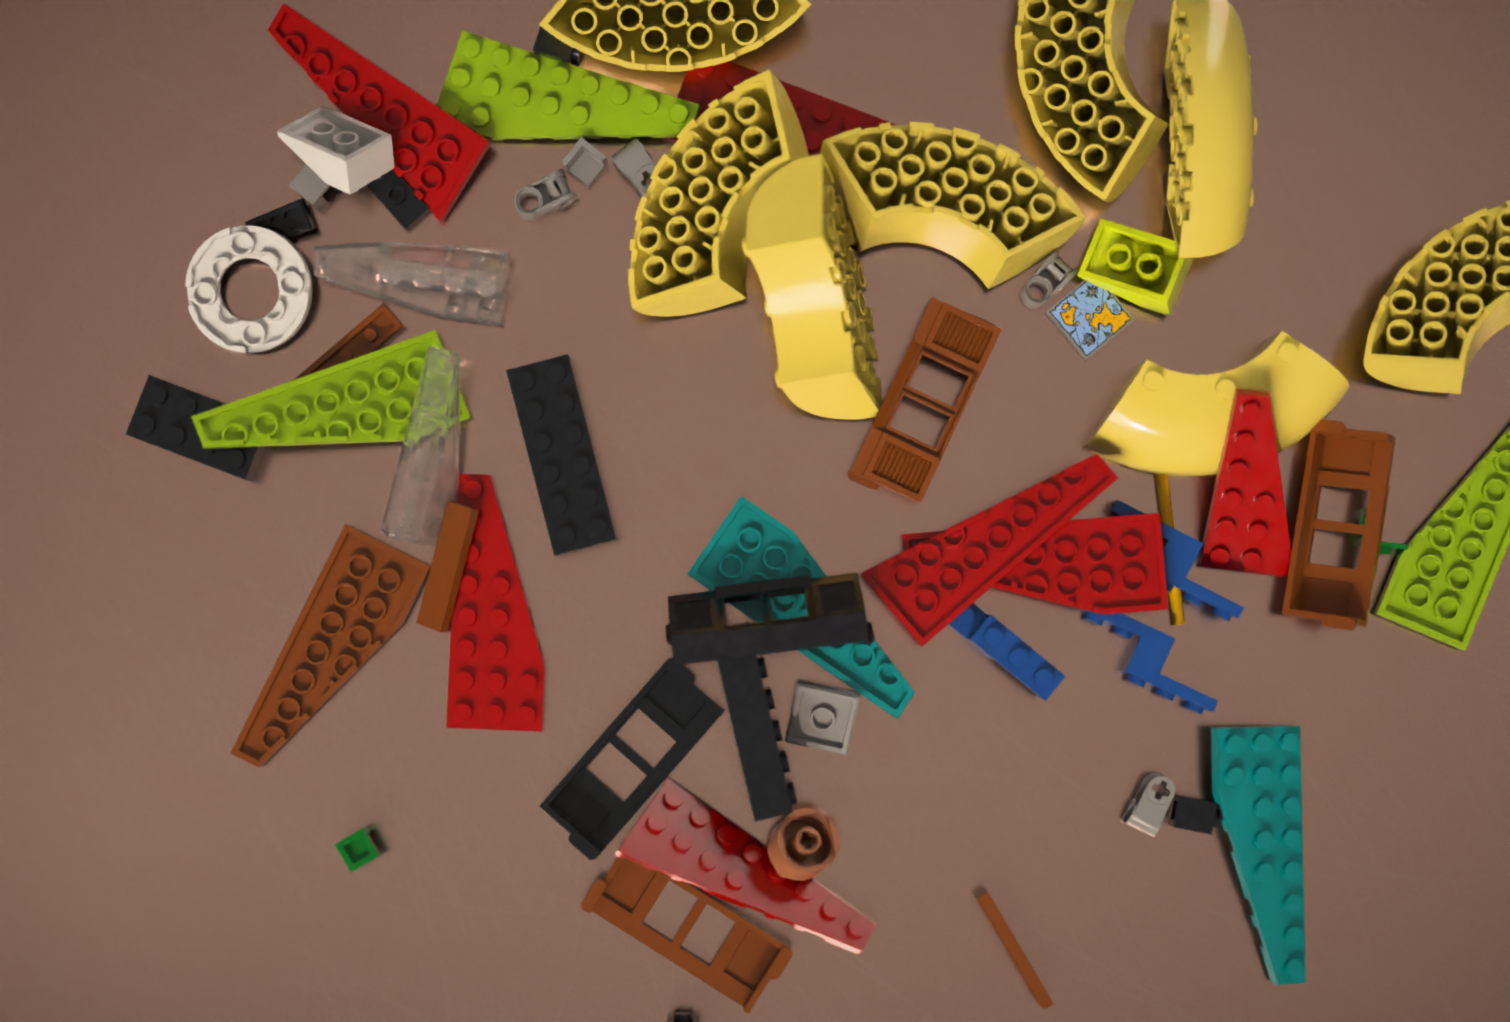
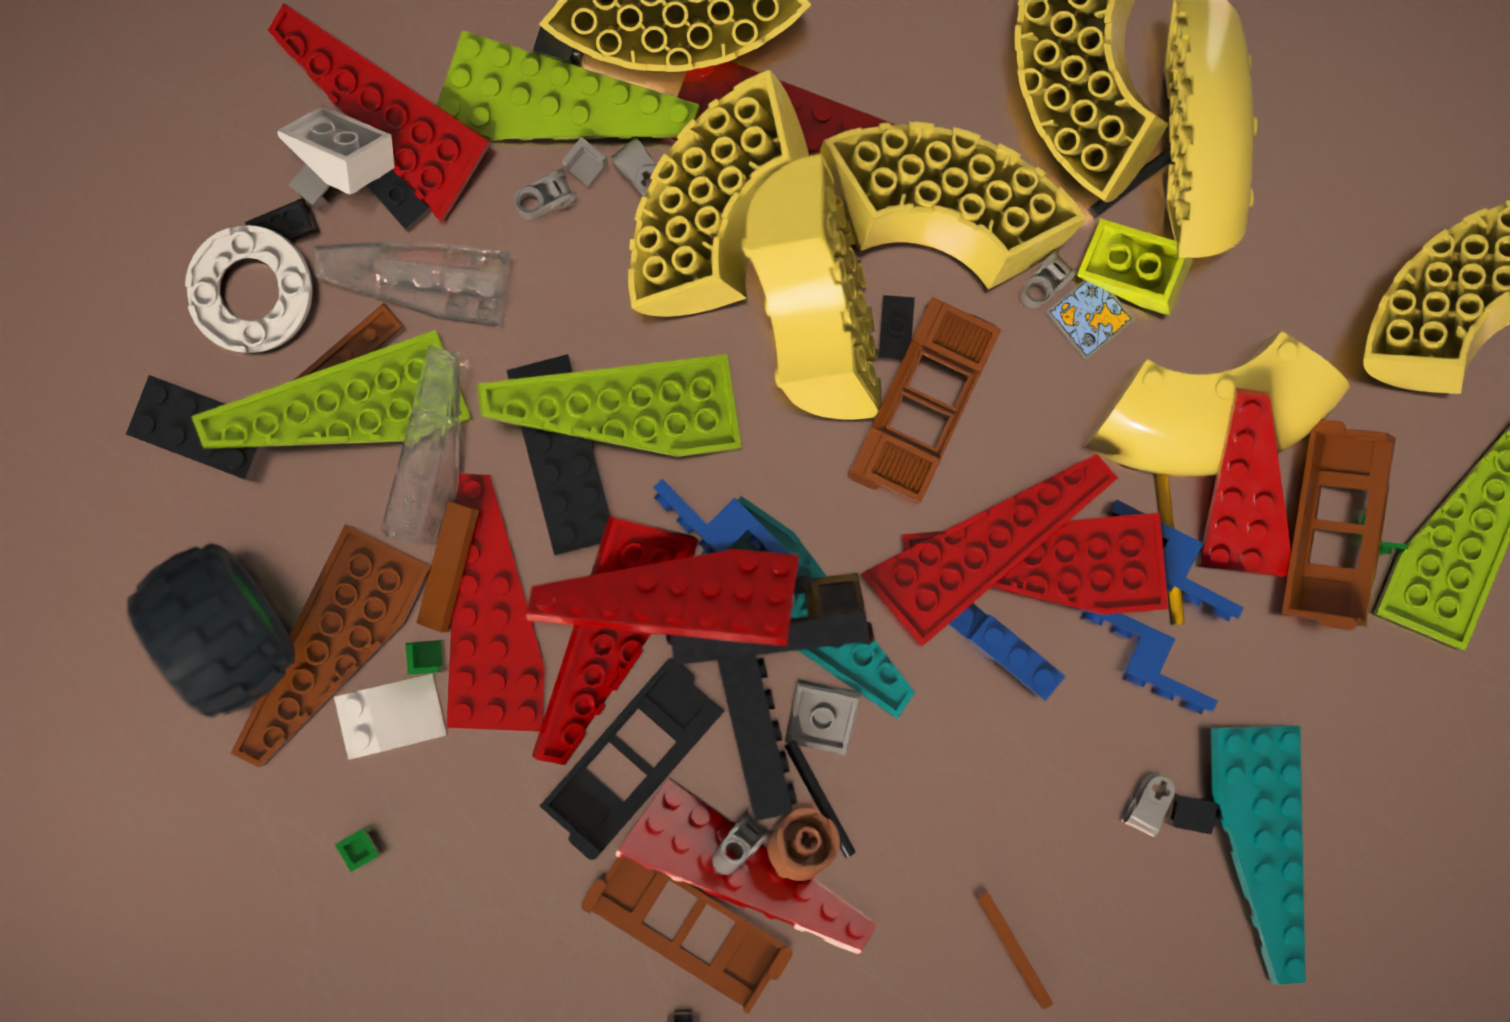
(210, 630): none -> black wheel
(390, 716): none -> white slope
(425, 657): none -> green panel
(602, 657): none -> red wing
(651, 407): none -> lime wing
(702, 596): none -> red wing
(724, 528): none -> blue bracket
(742, 842): none -> light grey piece
(818, 795): none -> black bar
(895, 327): none -> black plate
(1145, 172): none -> black bar

